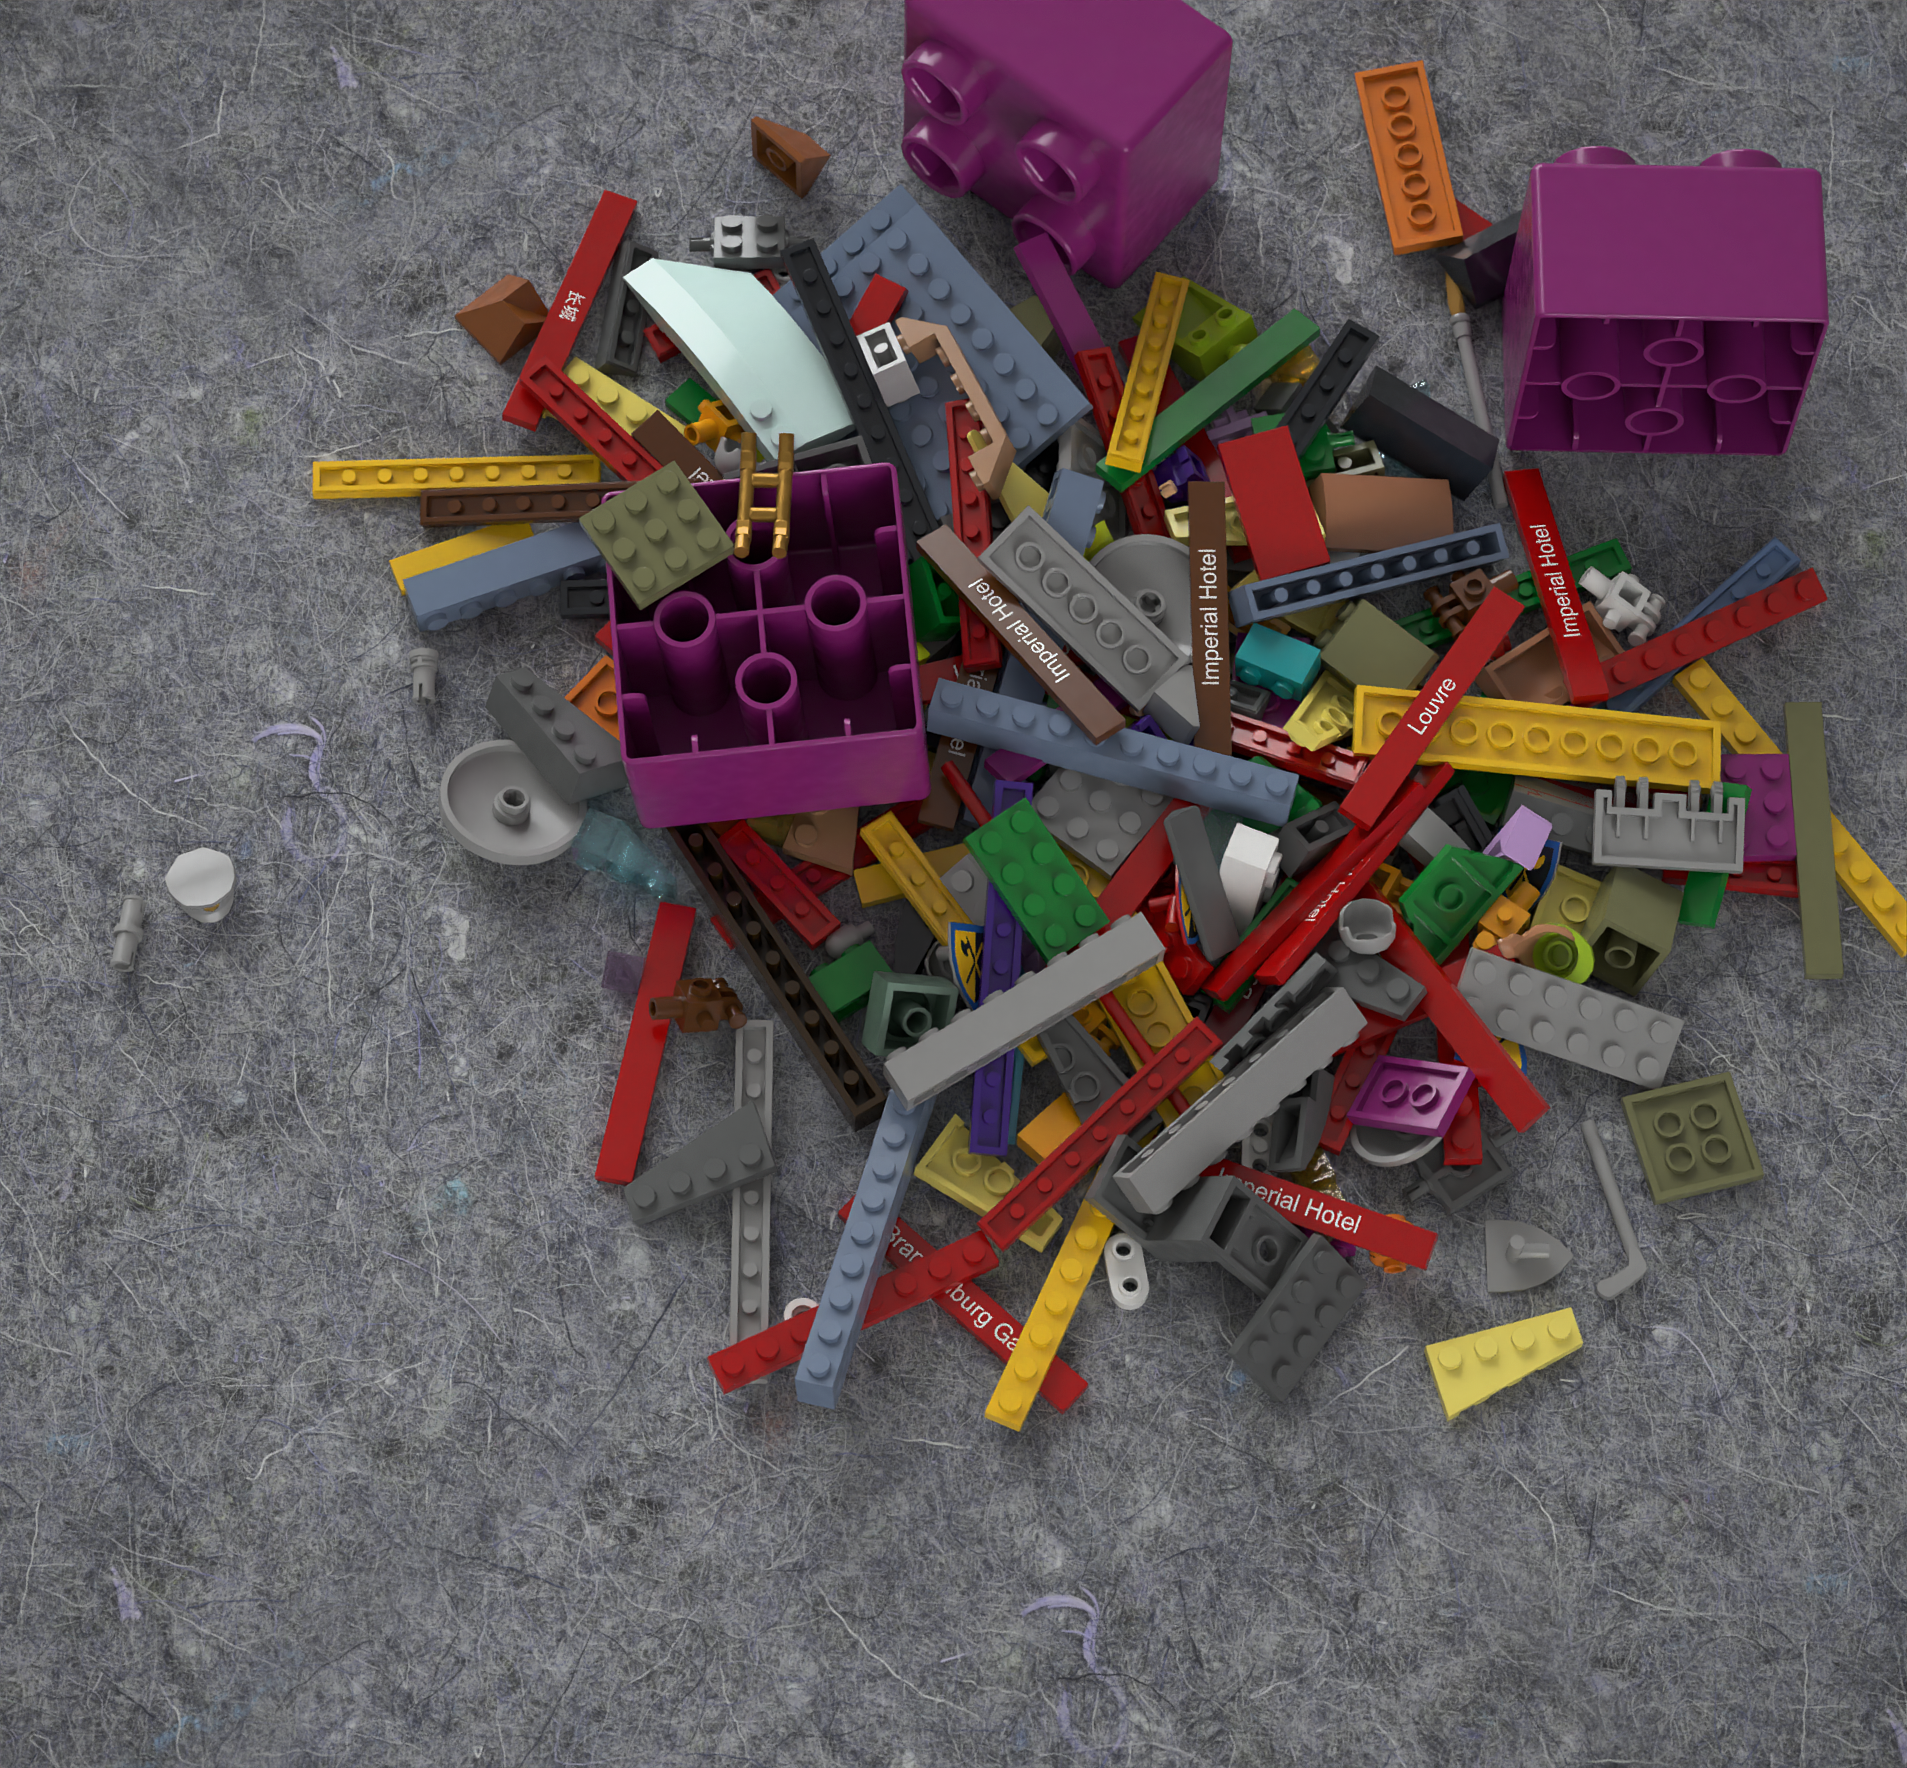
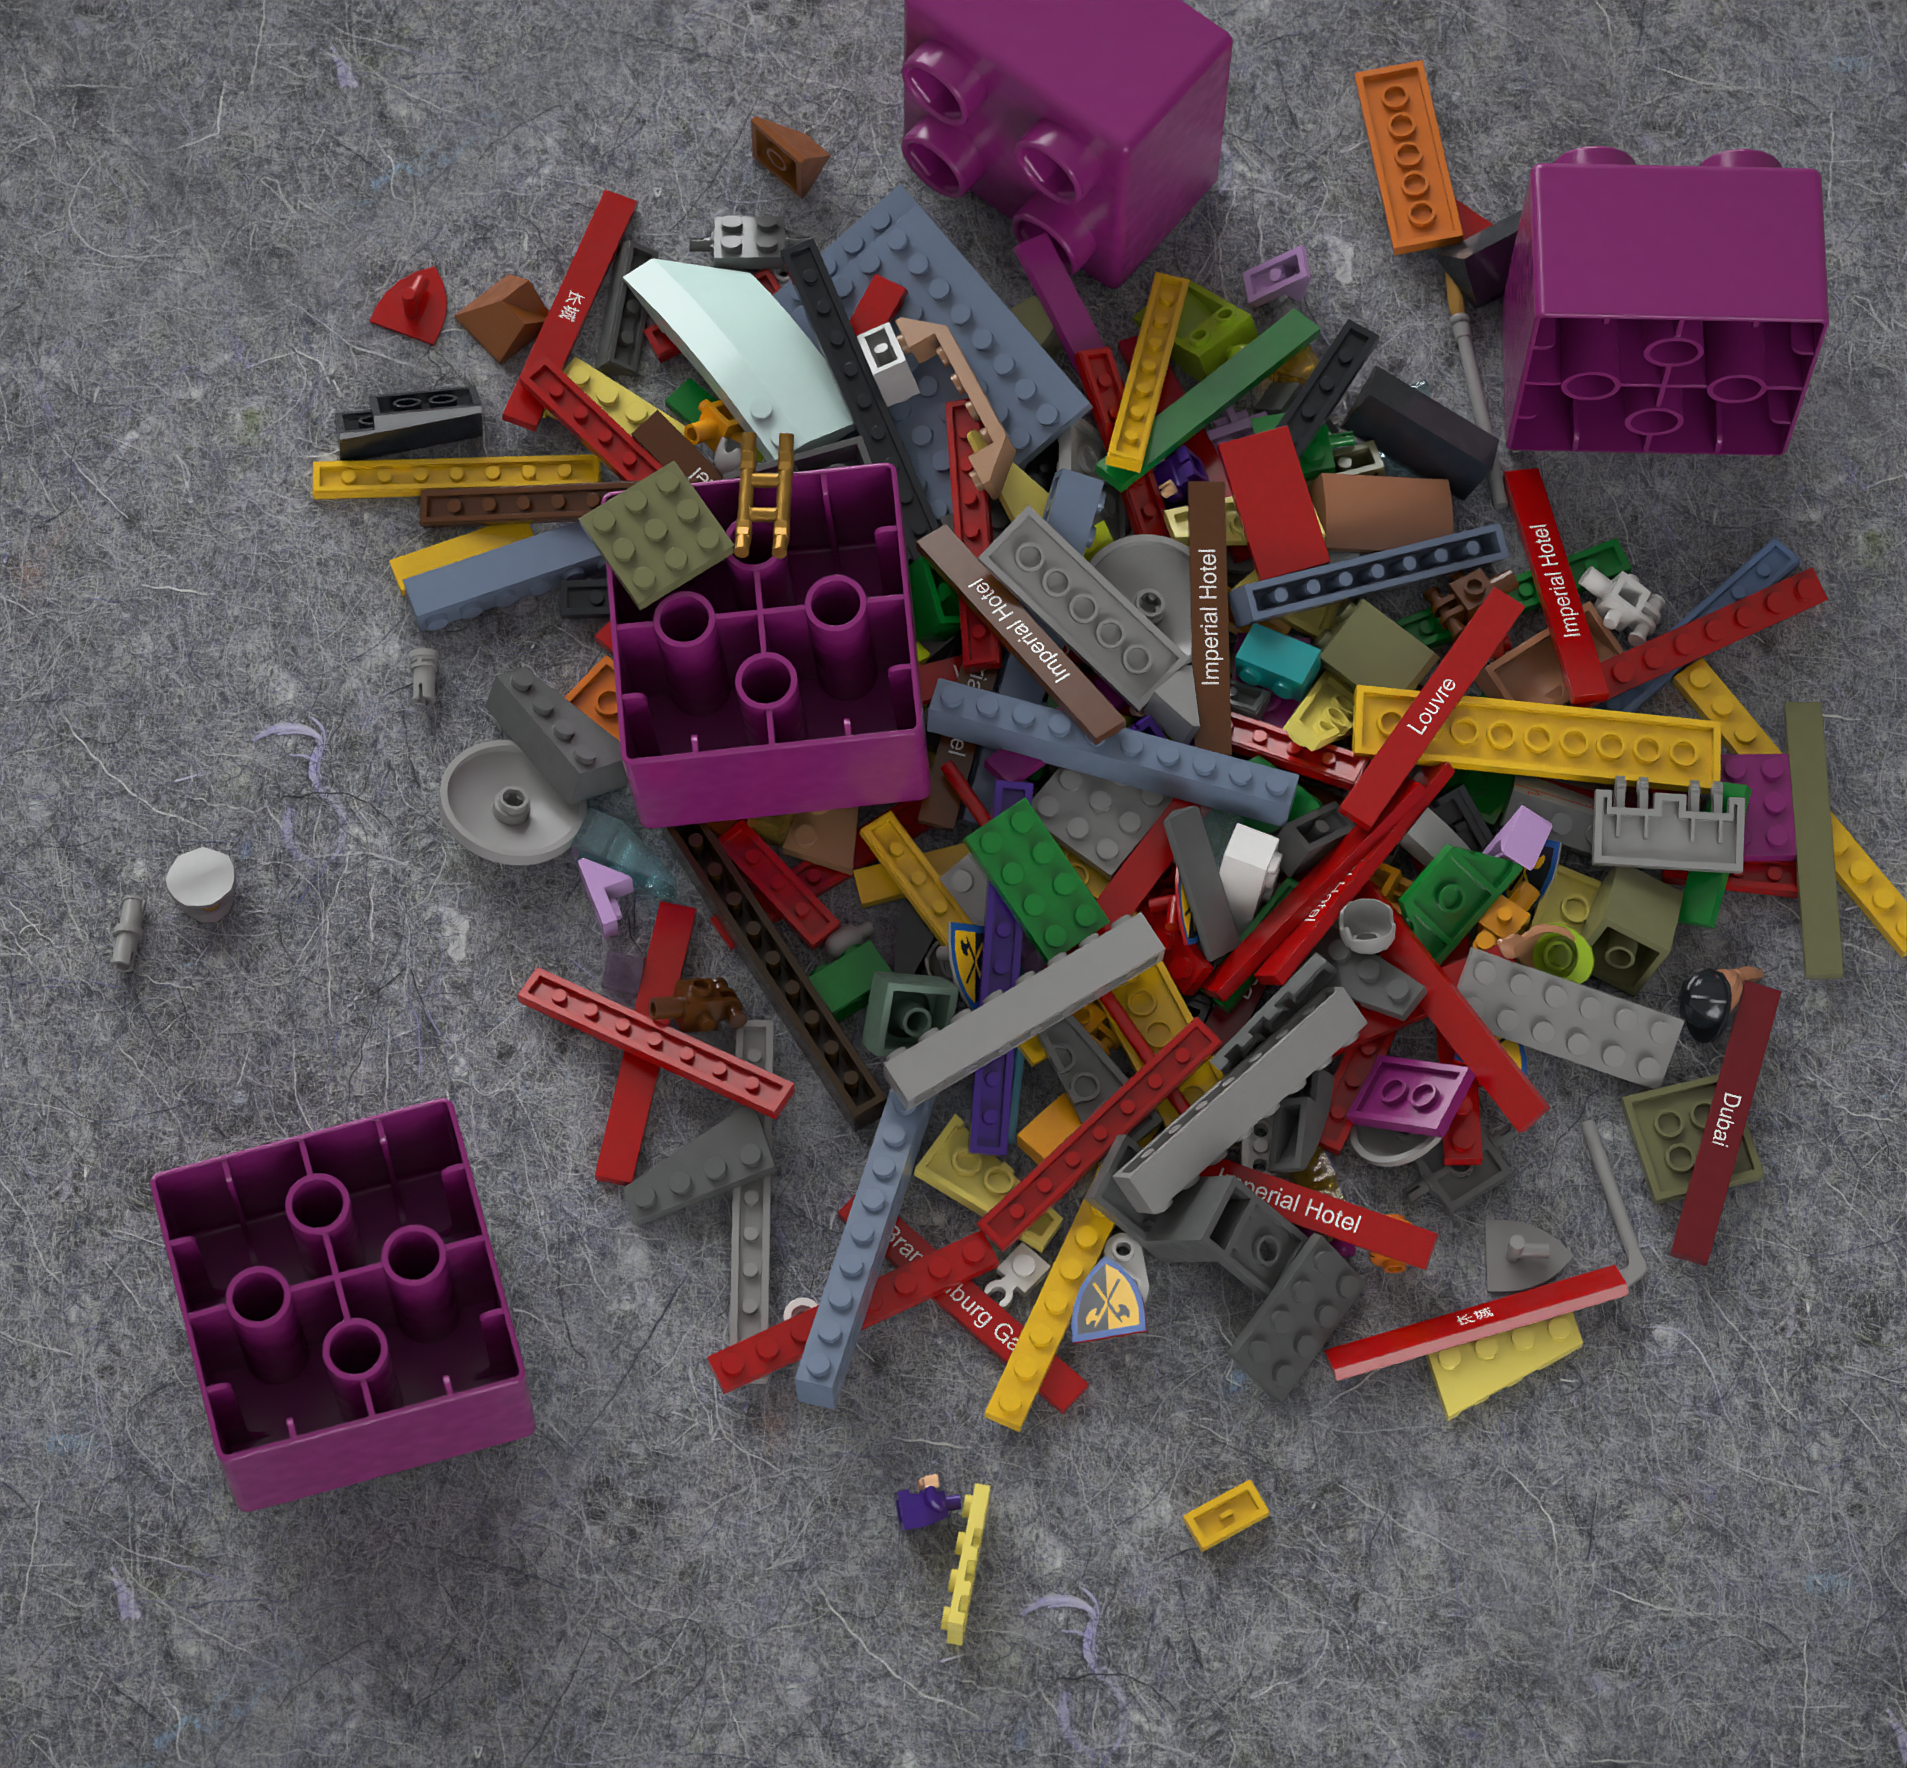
(343, 1305): none -> magenta piece
(409, 422): none -> black slope
(414, 306): none -> red shield
(602, 888): none -> lavender slope
(656, 1043): none -> plate
(926, 1507): none -> dark purple piece
(962, 1580): none -> light yellow wing
(1019, 1273): none -> white plate
(1107, 1305): none -> shield
(1226, 1515): none -> yellow plate
(1278, 276): none -> lavender slope
(1476, 1322): none -> red tile
(1710, 997): none -> black piece
(1725, 1123): none -> dark red tile

